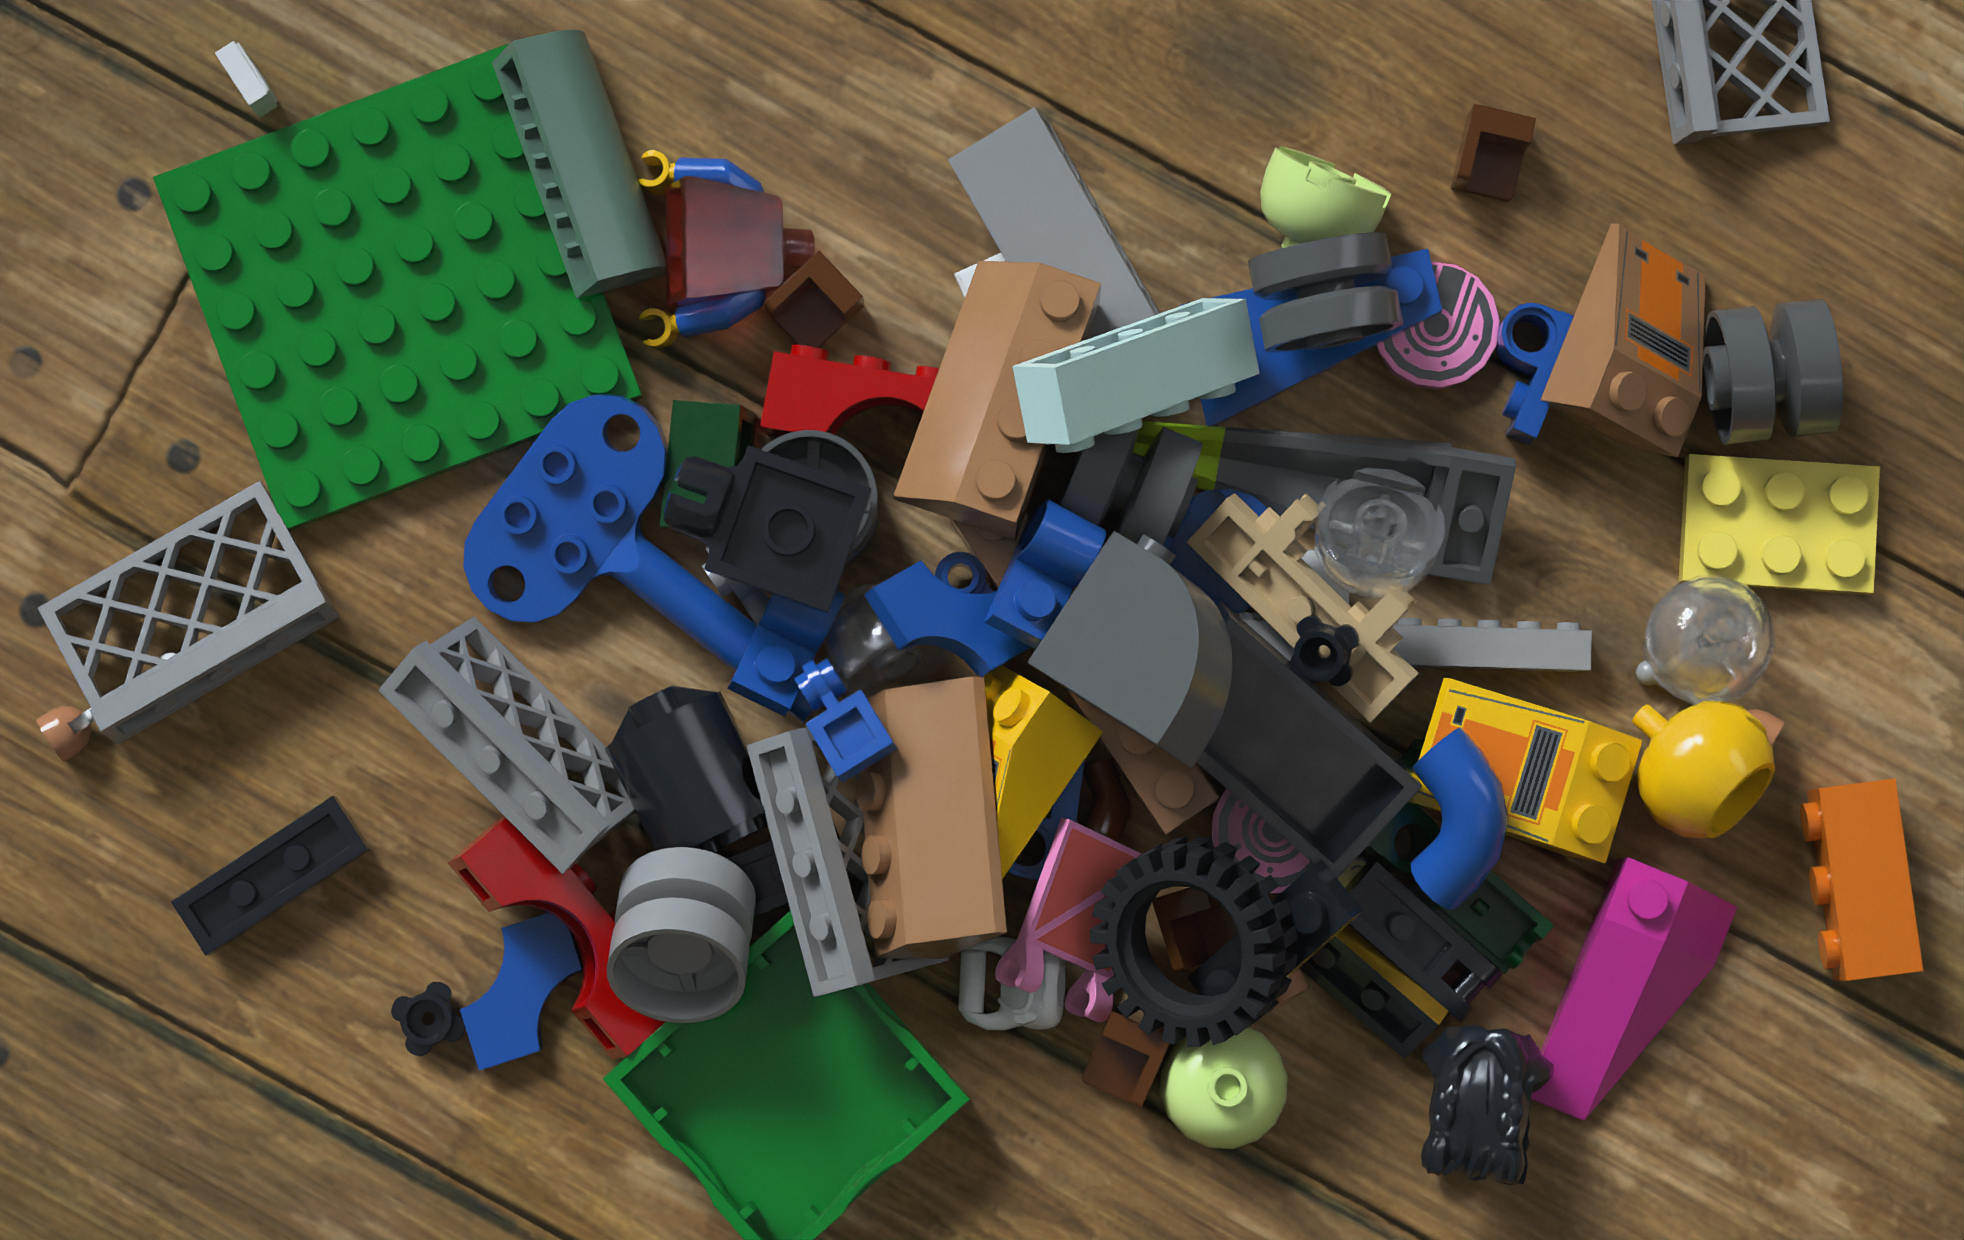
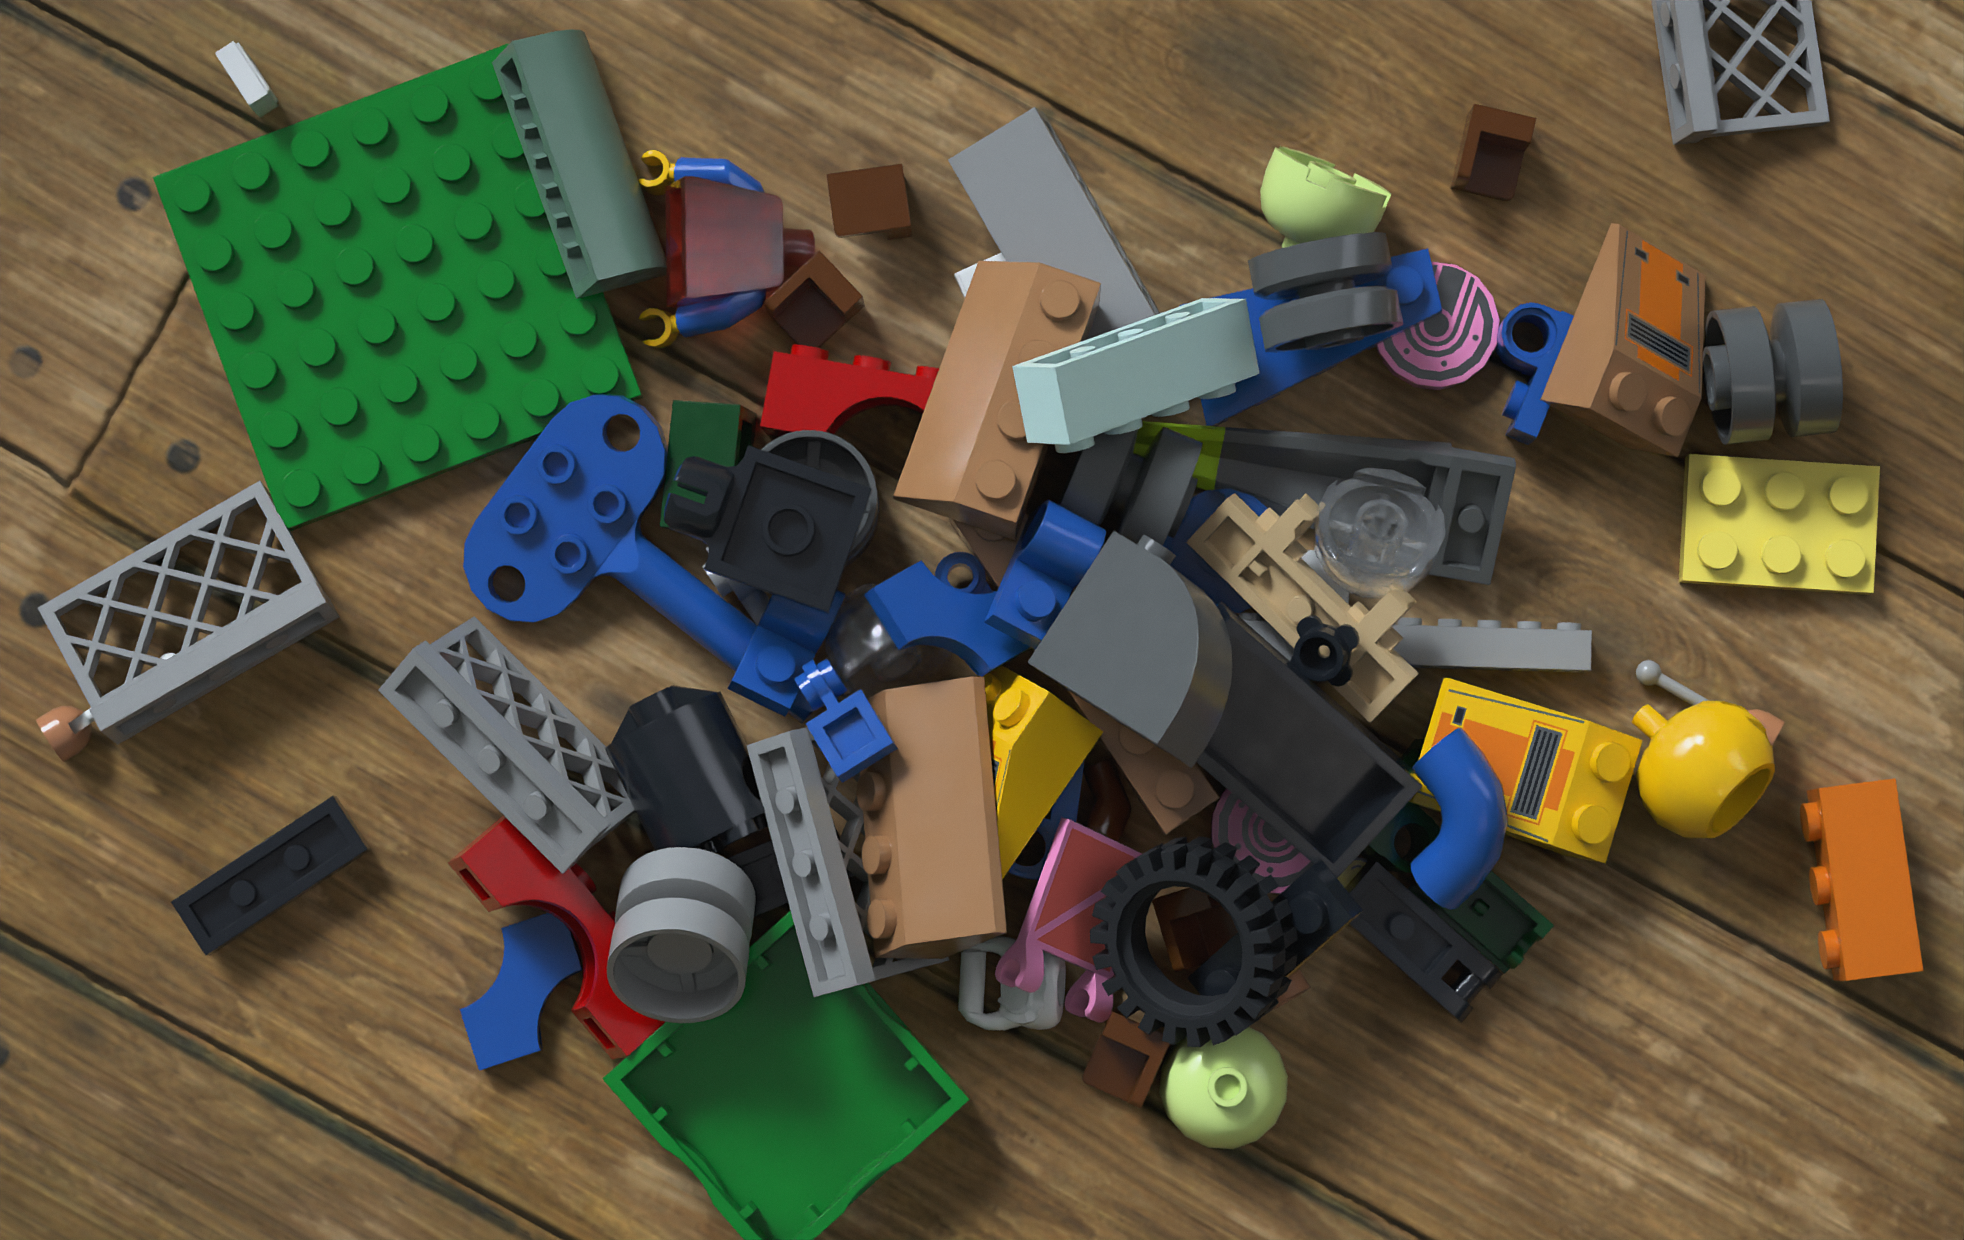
(411, 1012): black plate -> none
(870, 202): none -> reddish brown panel
(1375, 991): black plate -> none
(1482, 1102): black piece -> none
(1634, 971): dark pink wedge -> none
(1709, 639): clear cylinder -> none

